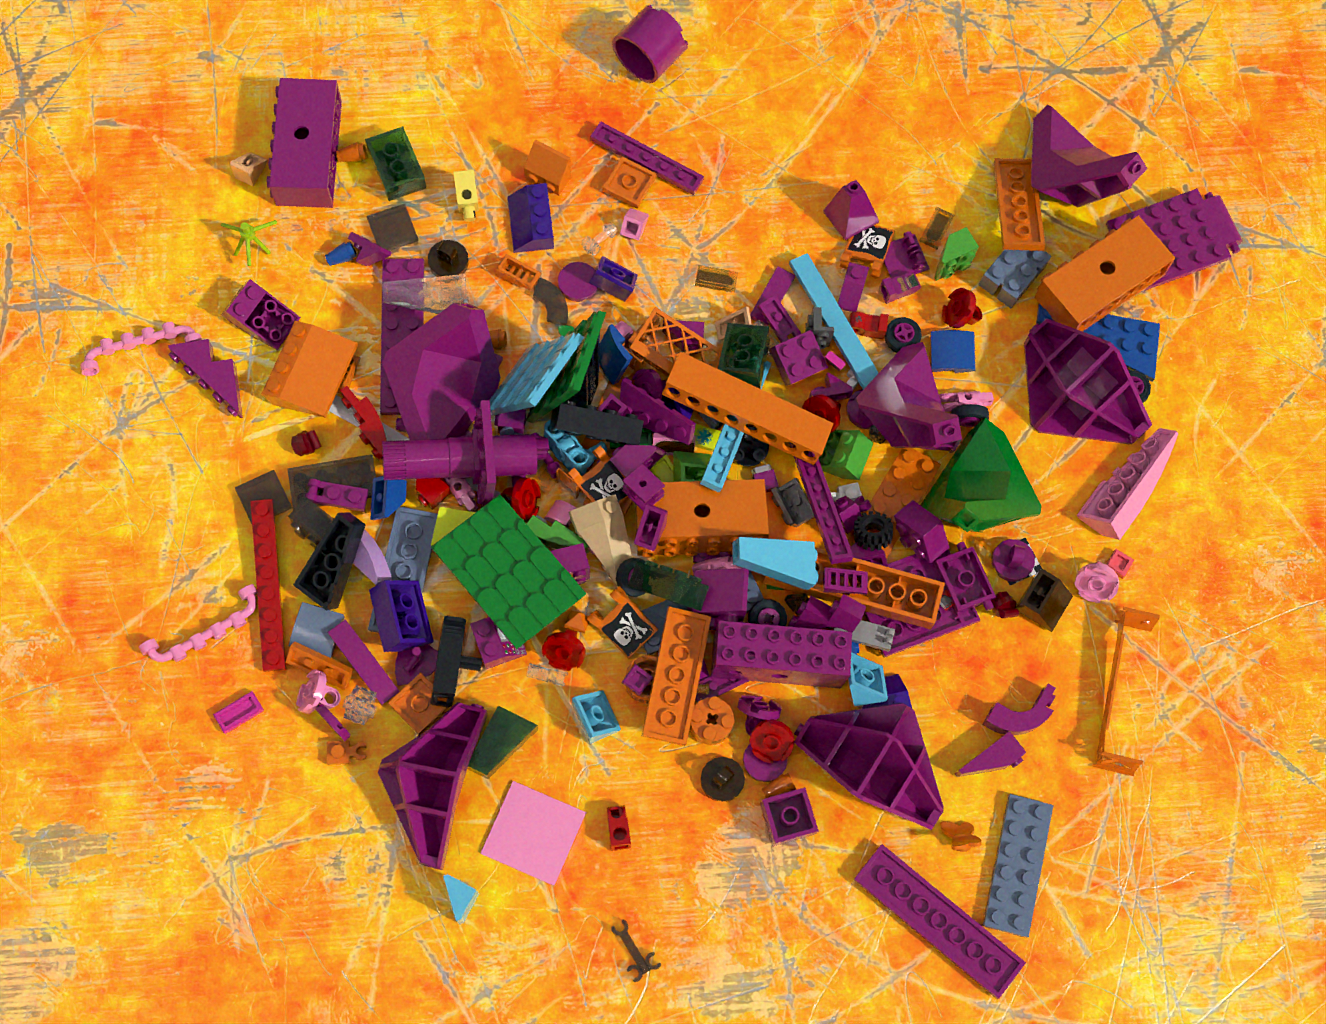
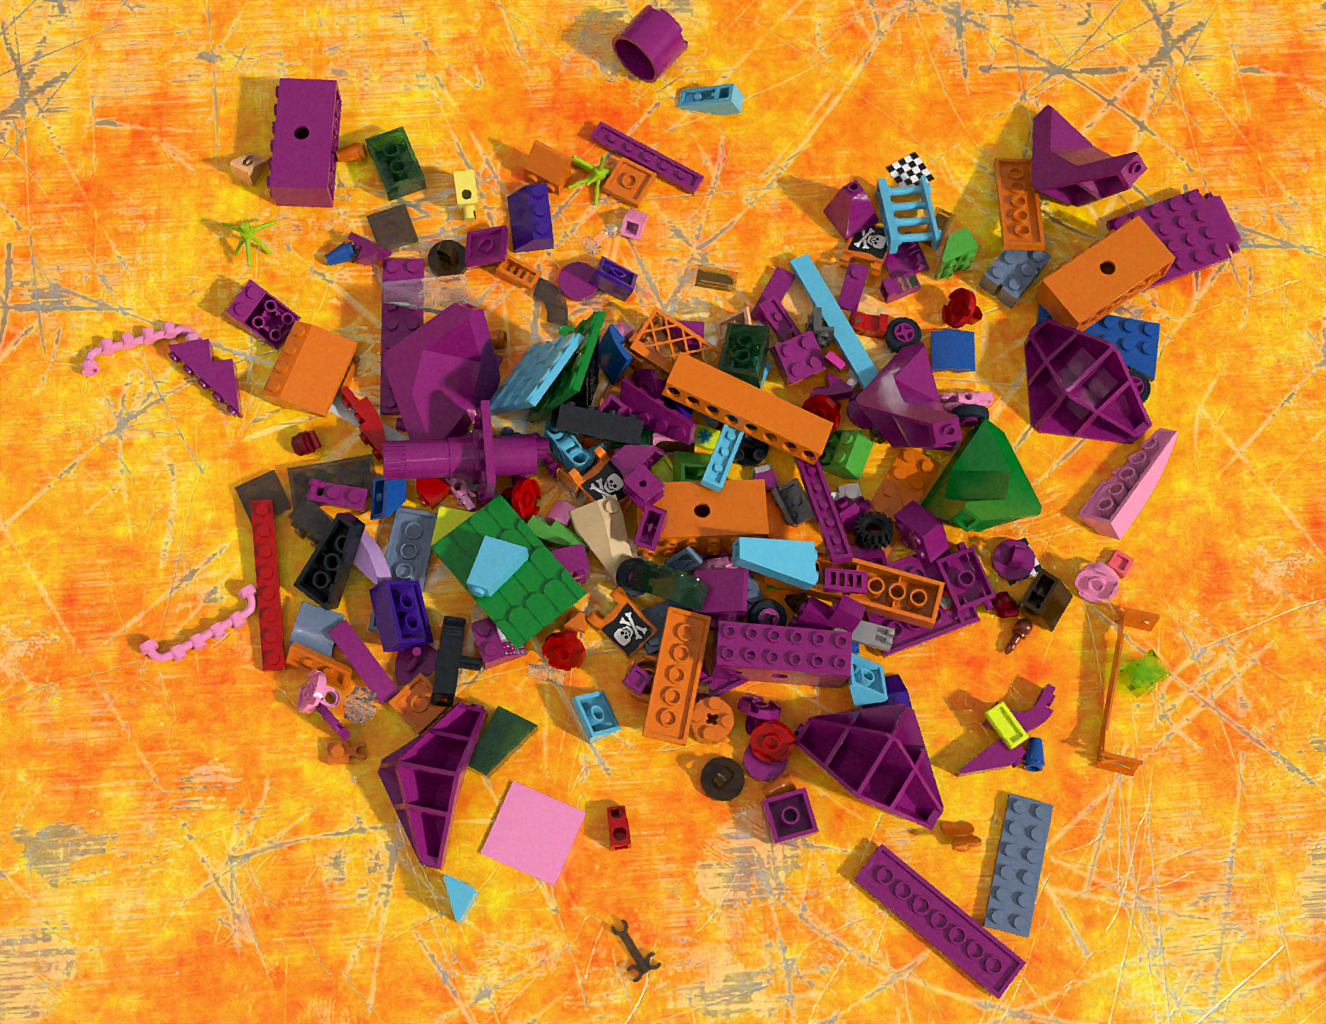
(238, 712): dark pink tile -> none
(486, 246): none -> magenta plate
(495, 565): none -> medium azure slope
(512, 419): magenta brick -> none
(596, 174): none -> lime plant
(684, 560): none -> sand blue slope
(715, 99): none -> medium azure slope
(891, 223): none -> medium azure fence
(909, 171): none -> sticker
(1006, 725): none -> neon yellow tile
(1022, 628): none -> copper bar
(1034, 757): none -> blue cone
(1144, 673): none -> clear neon green brick

